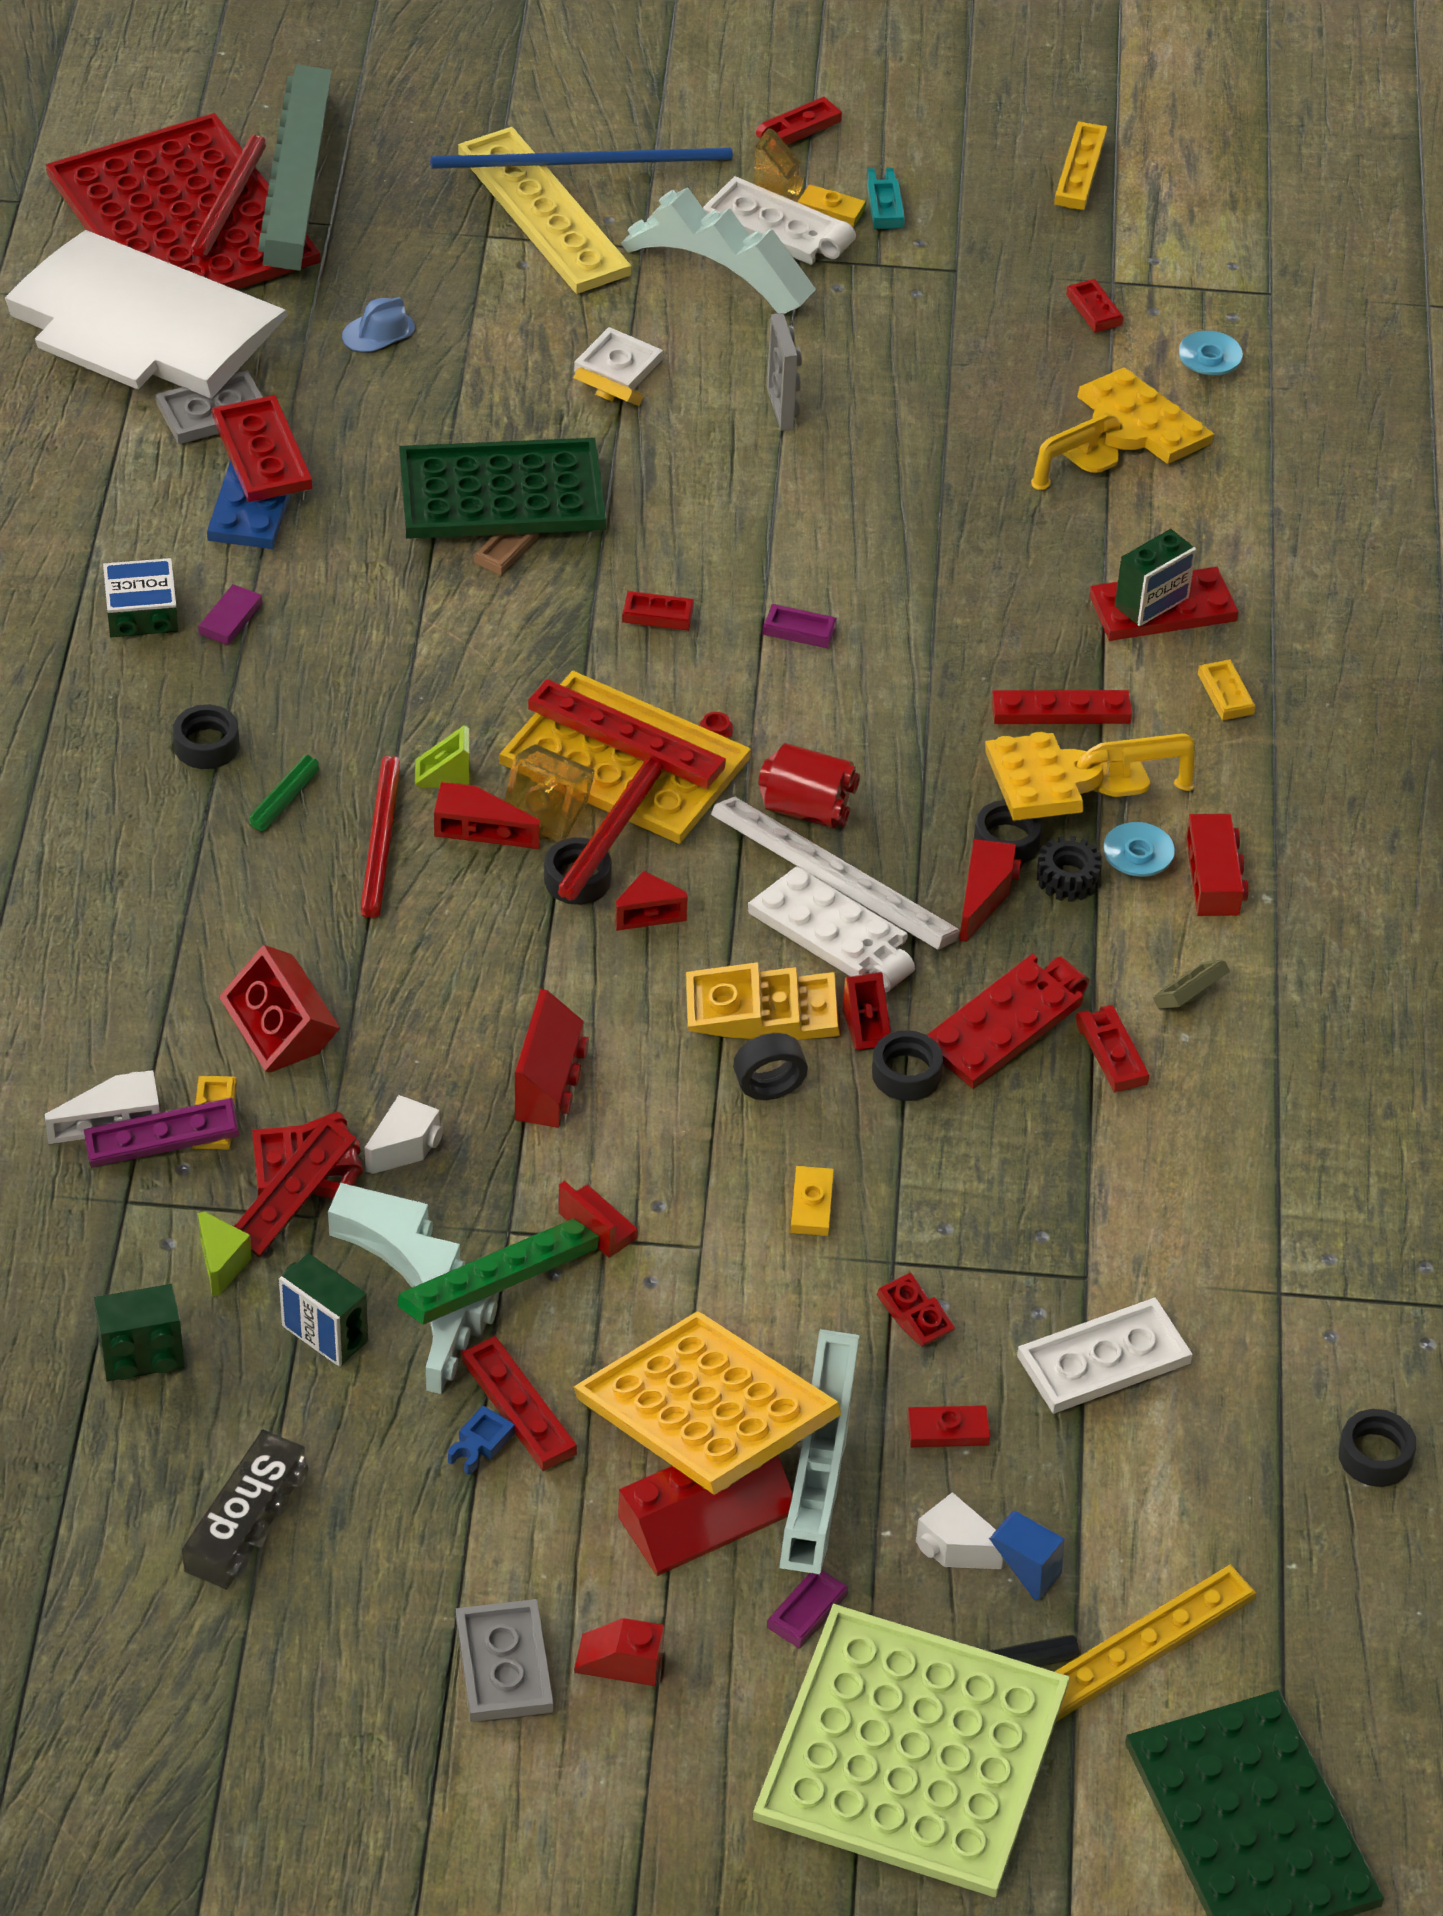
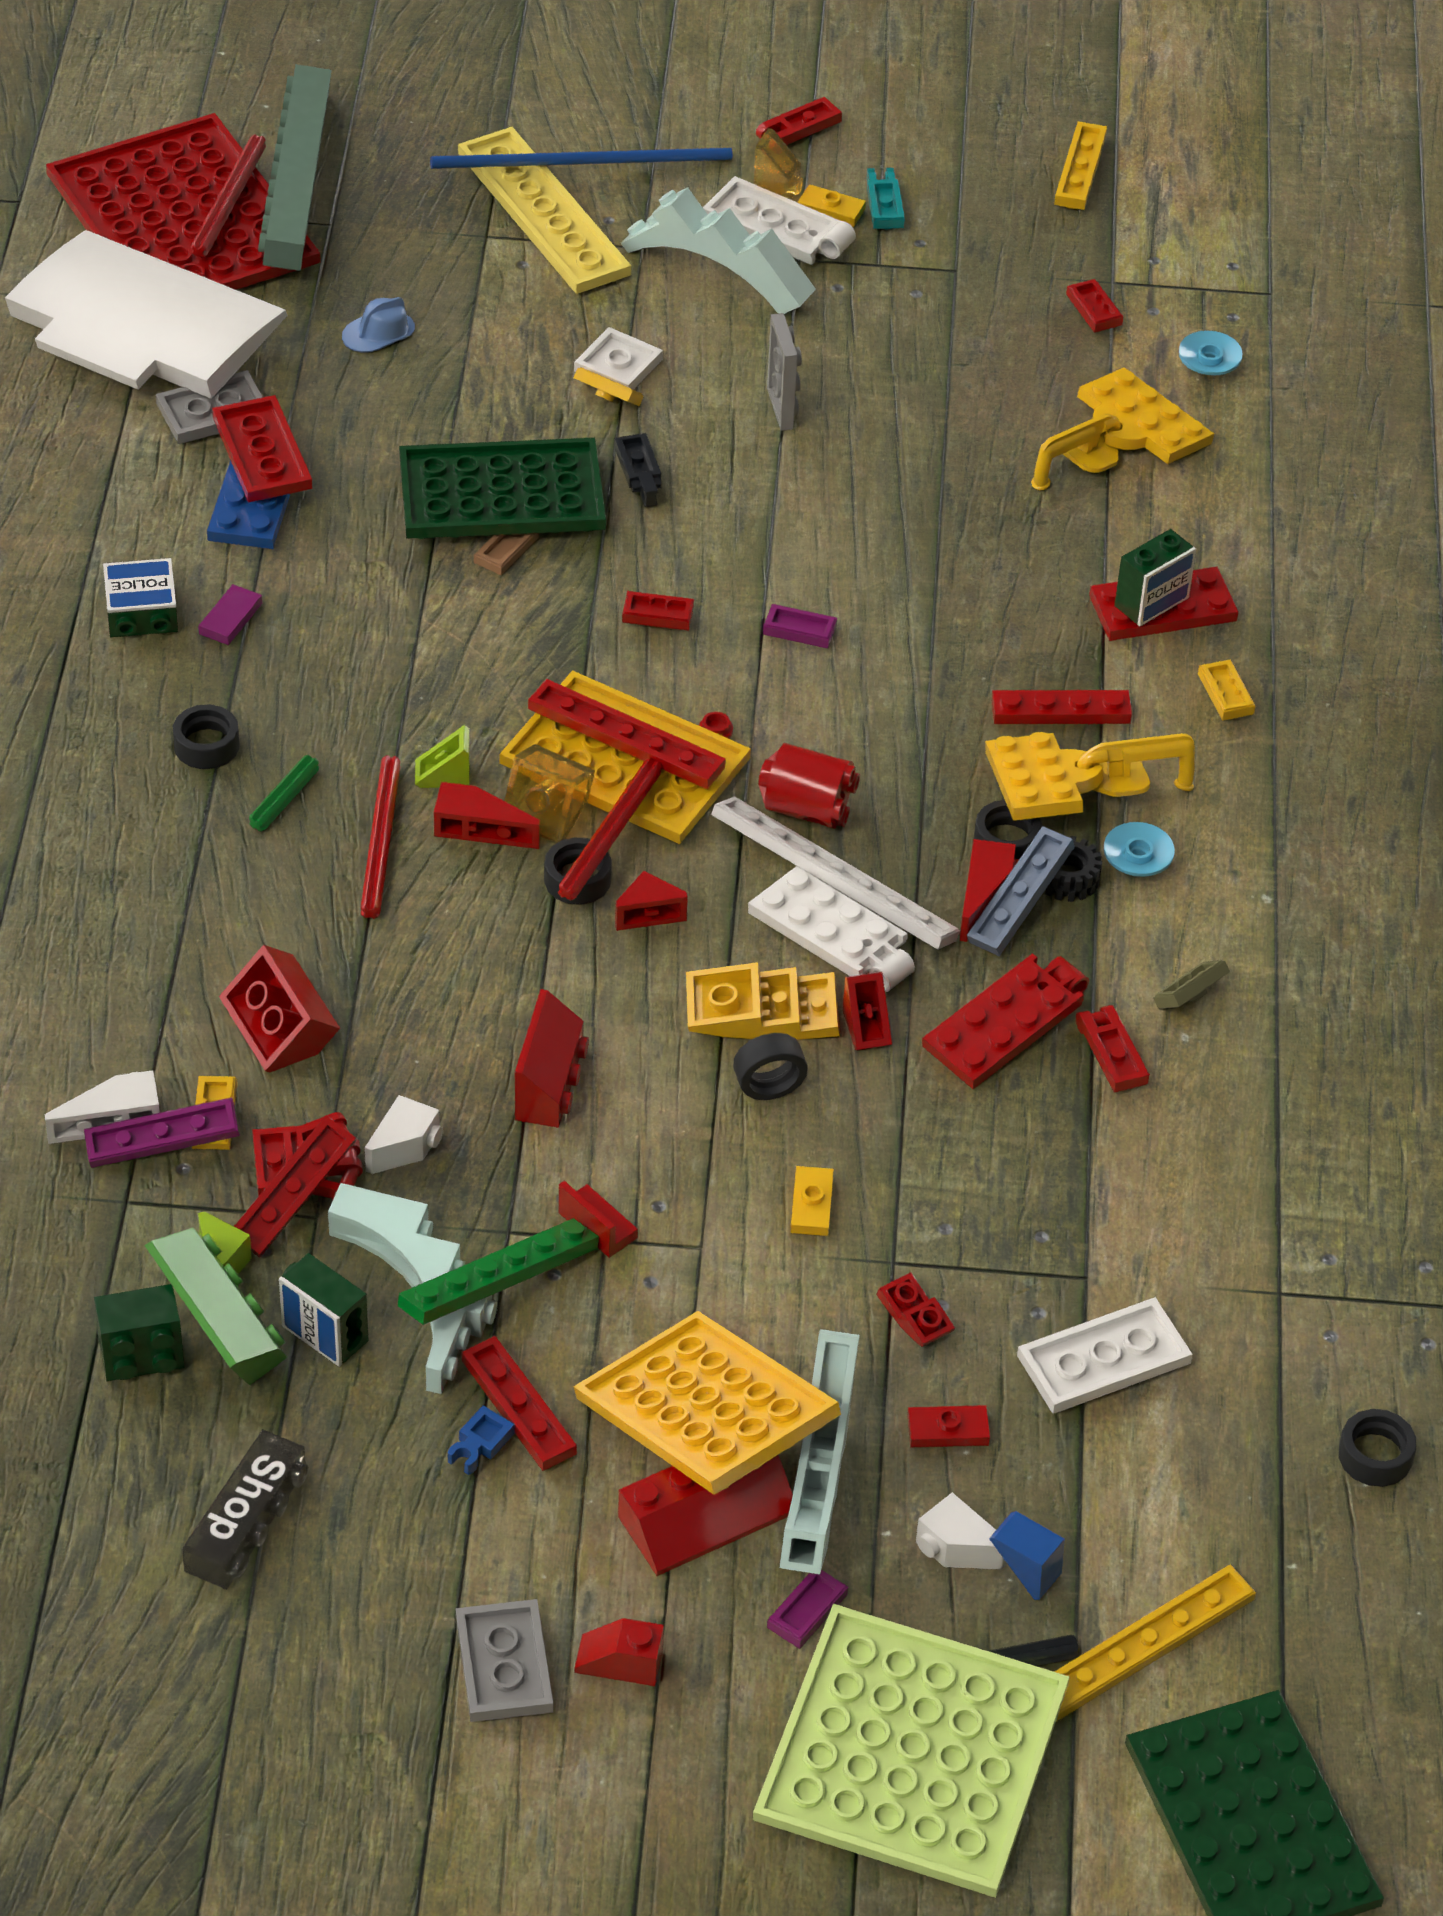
(218, 1303): none -> bright green slope
(639, 466): none -> black hinge
(907, 1086): black tyre -> none
(1020, 891): none -> sand blue plate
(1215, 865): red brick -> none

